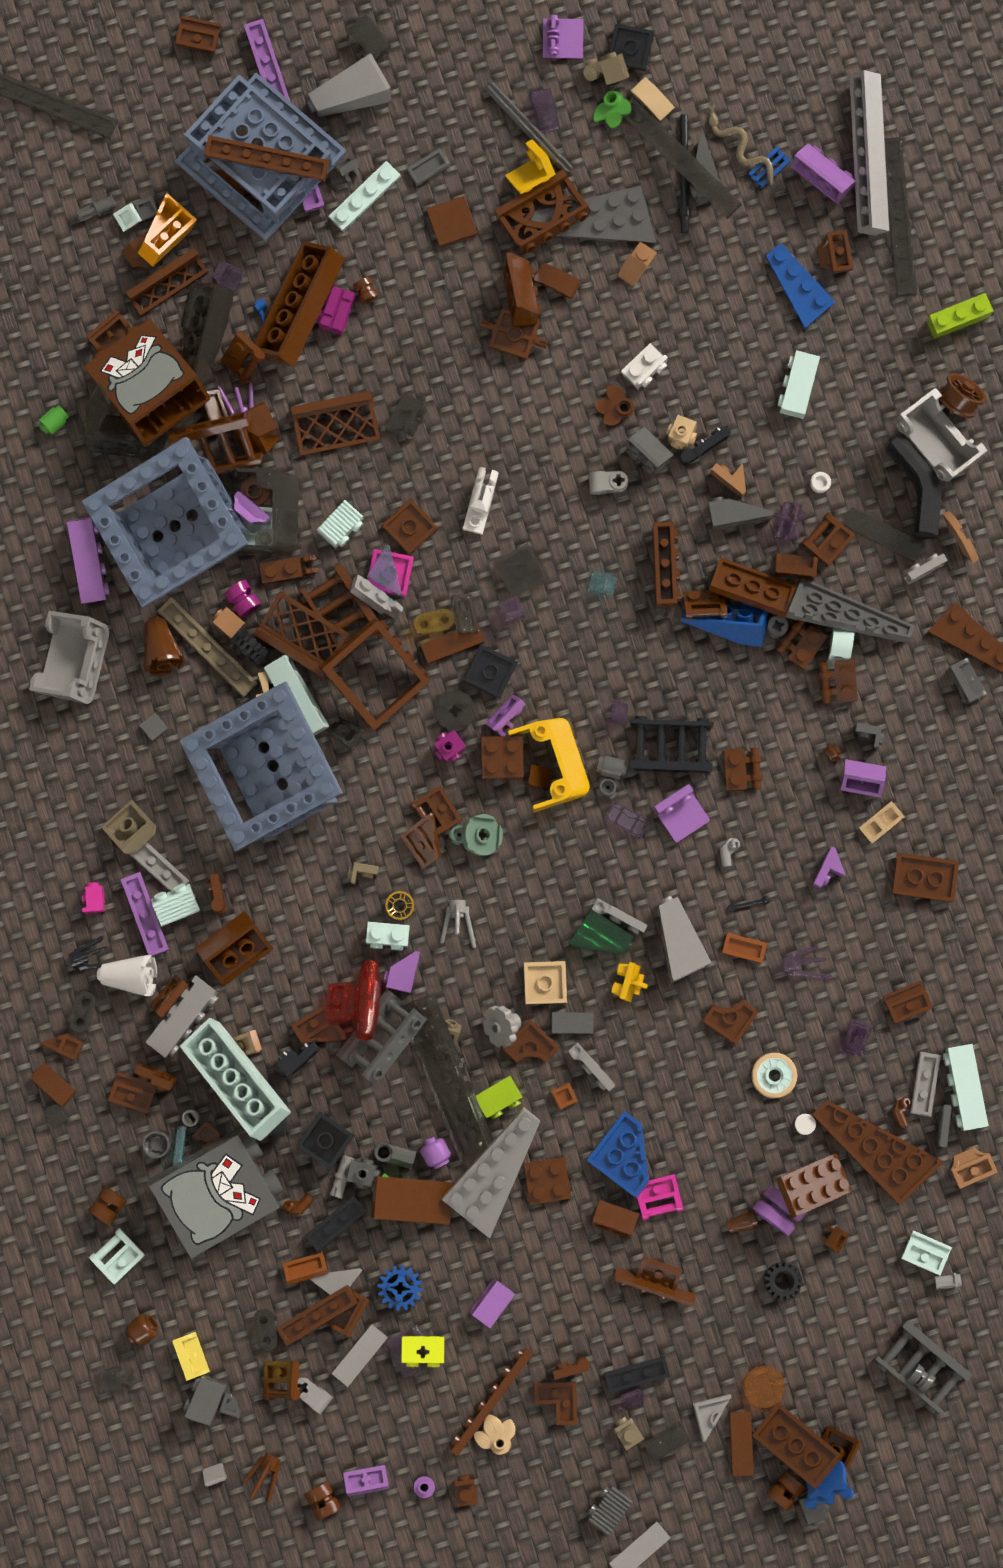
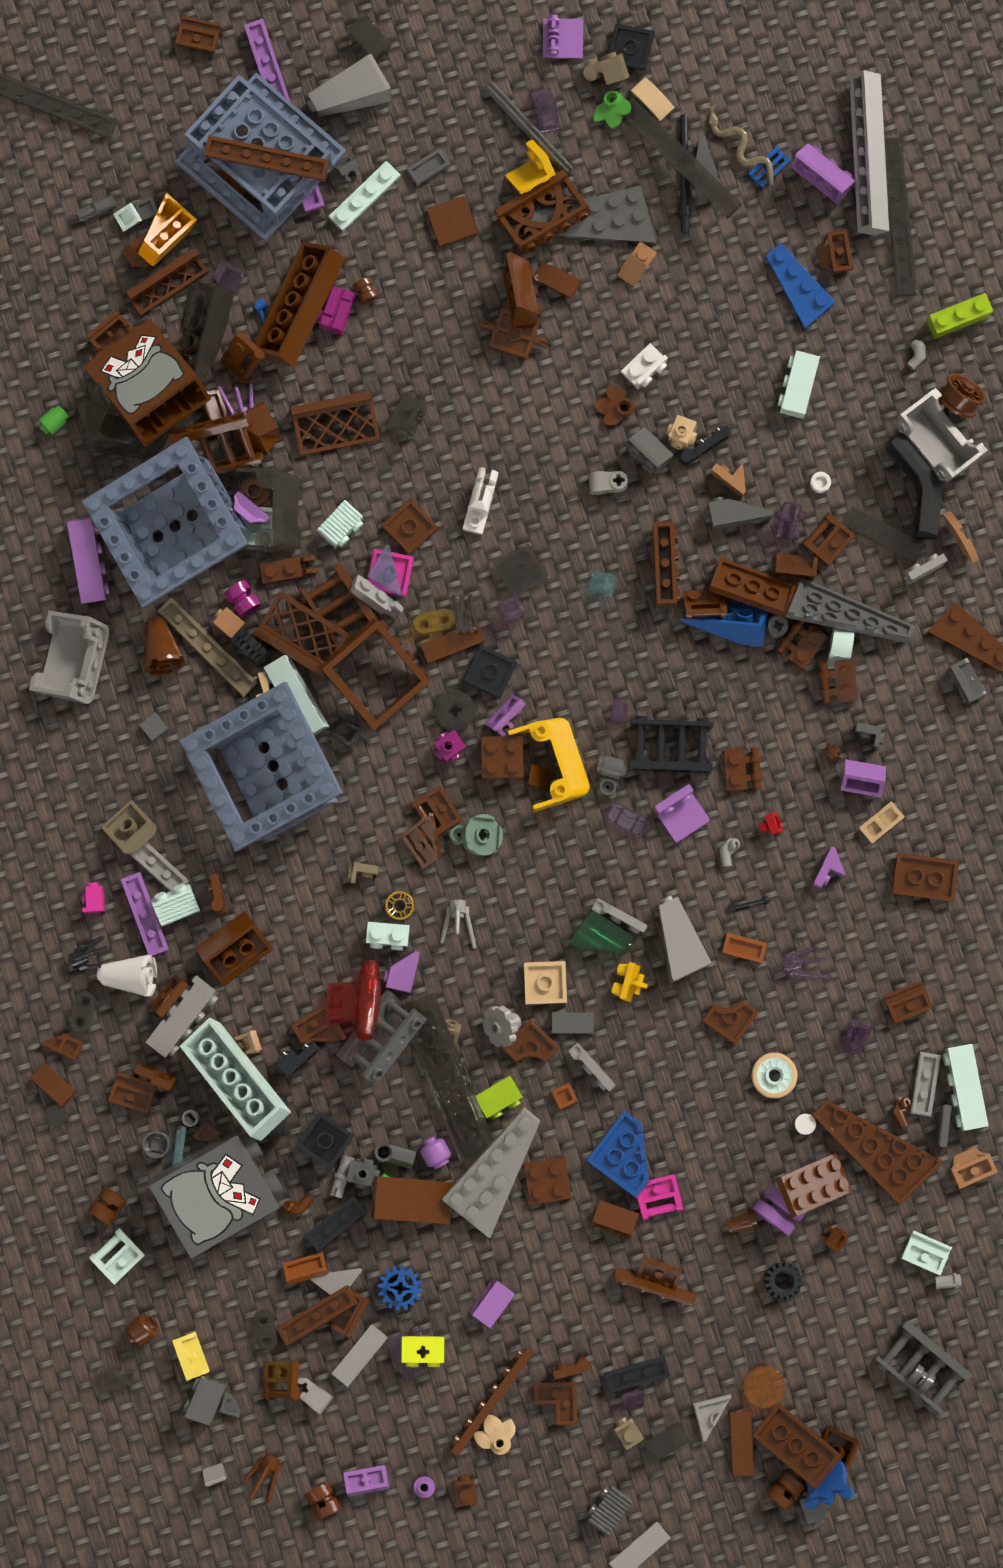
(772, 824): none -> red tile
(919, 354): none -> light grey arm

